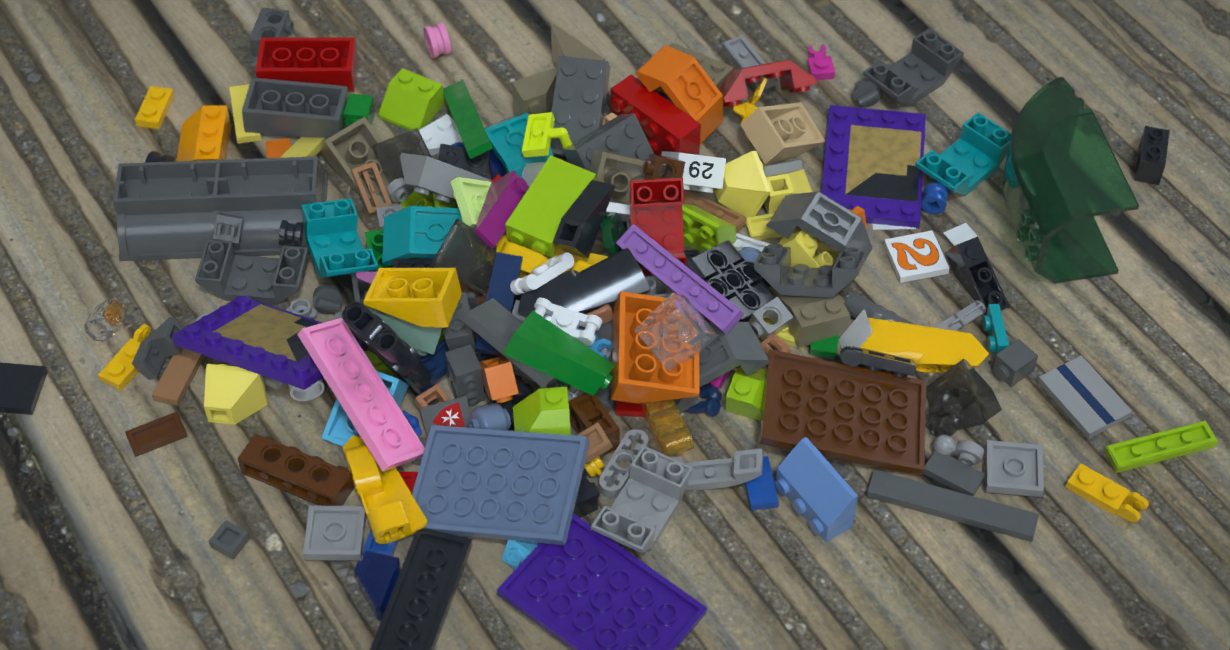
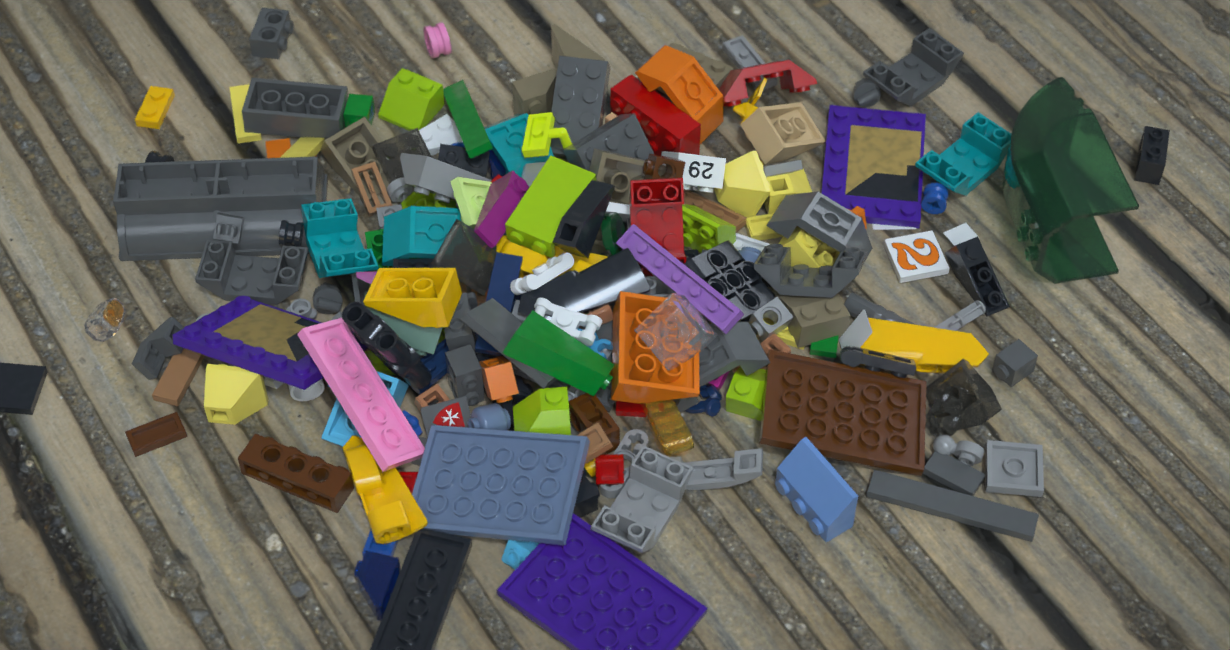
(120, 368): yellow hinge -> none
(205, 135): light orange slope -> none
(229, 539): dark grey plate -> none
(309, 60): red brick -> none
(334, 533): light grey plate -> none
(610, 469): none -> red tile
(762, 490): blue tile -> none
(820, 65): dark pink plate -> none
(994, 325): teal plate -> none
(1084, 397): light grey tile -> none
(1106, 493): yellow hinge -> none
(1160, 446): lime tile -> none

